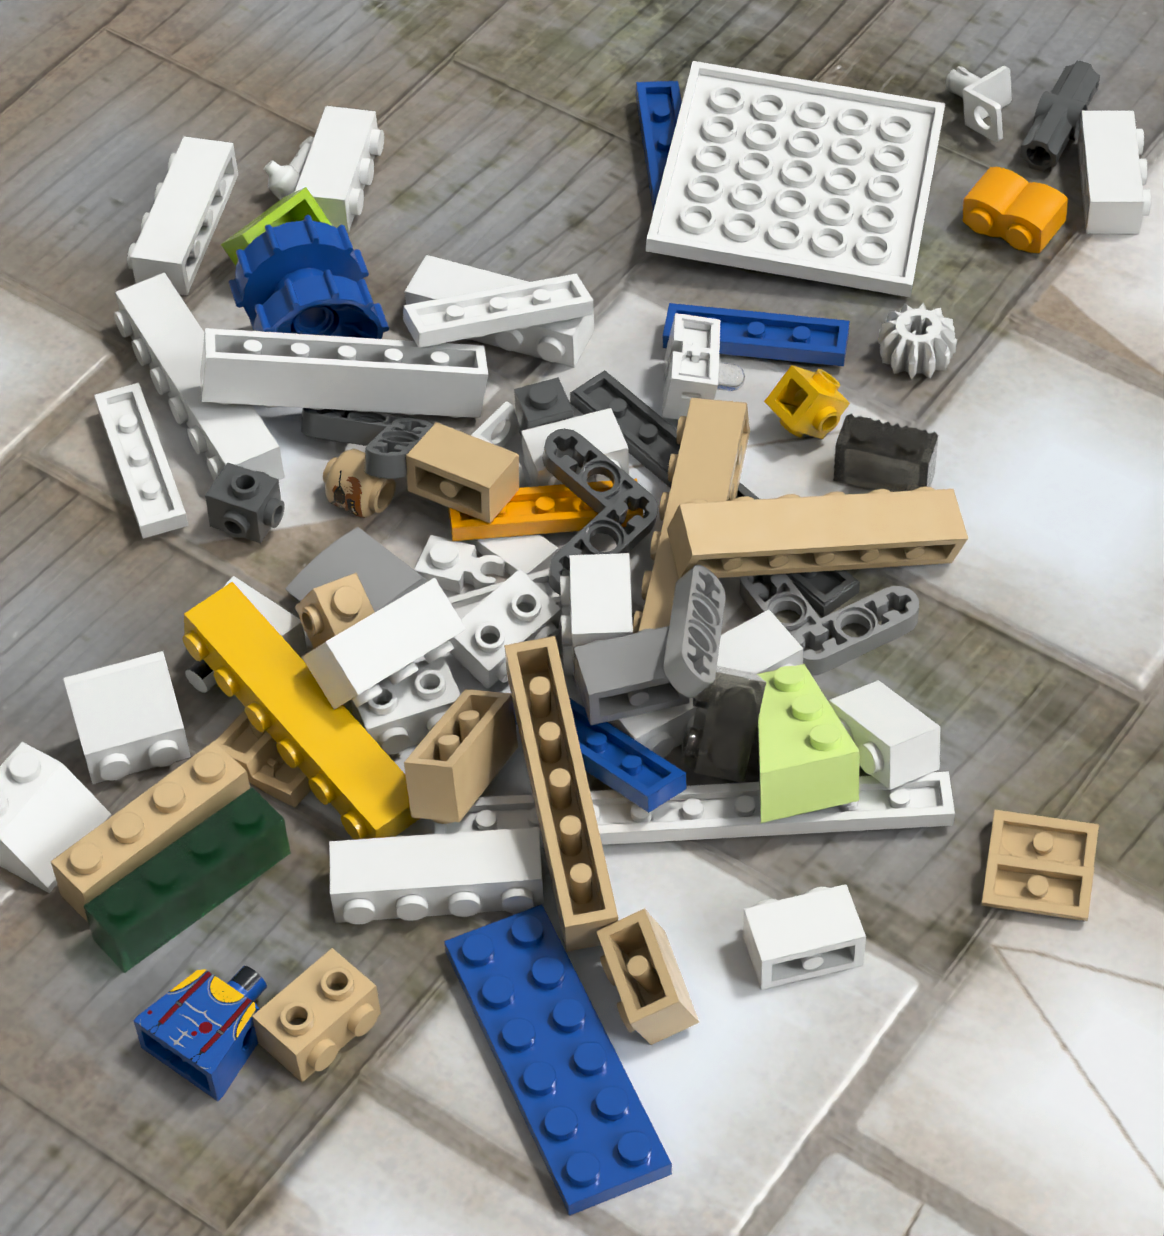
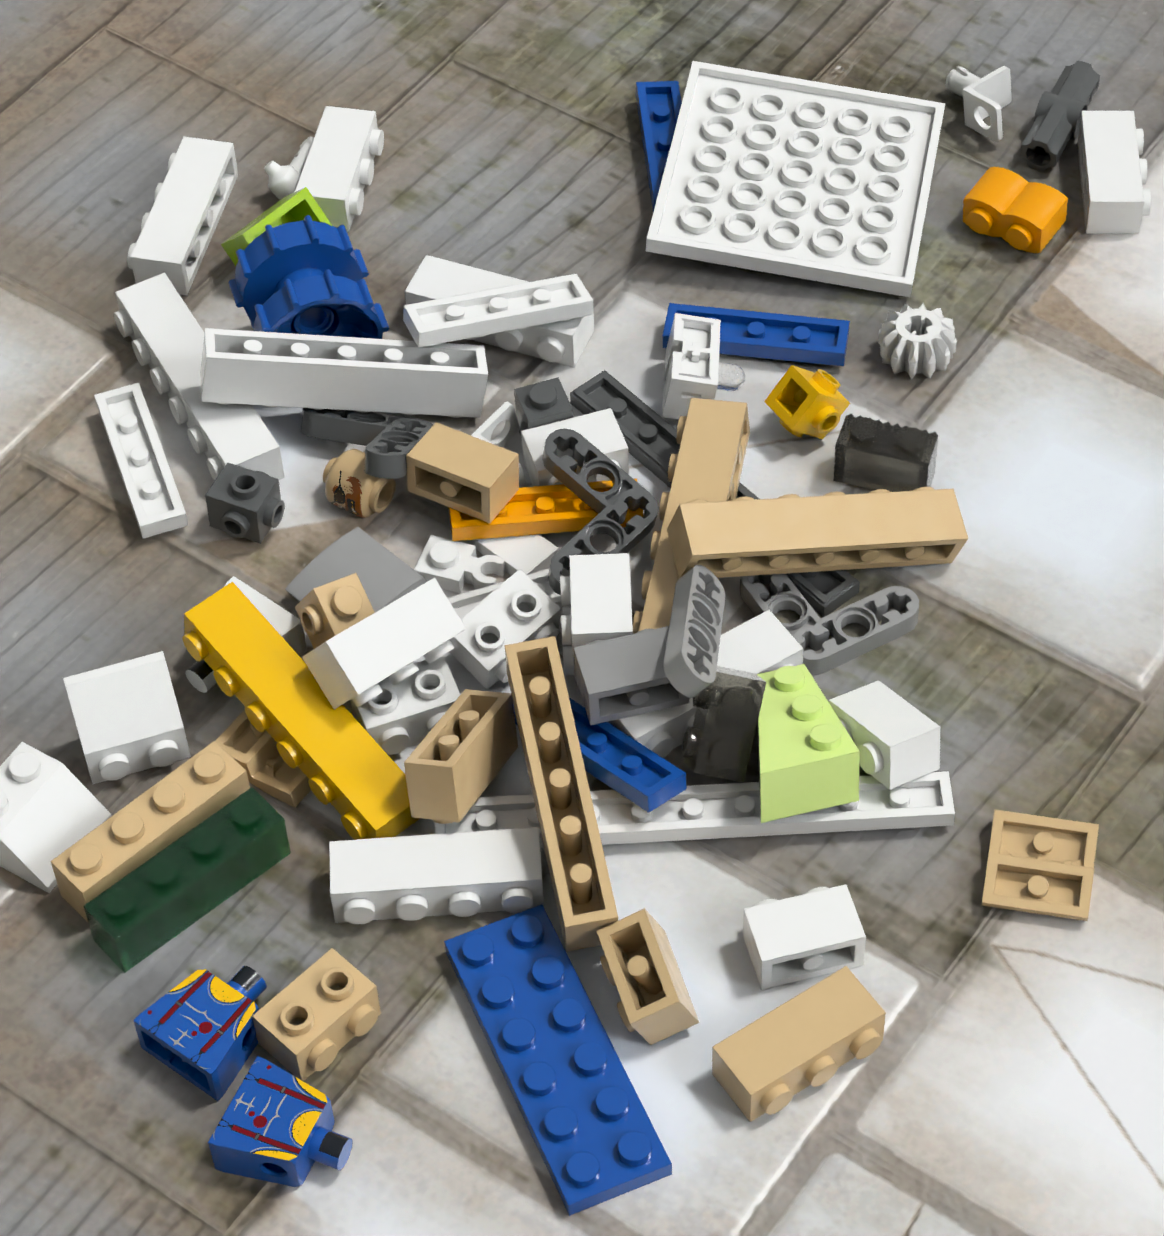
(277, 1129): none -> blue torso
(798, 1044): none -> tan brick

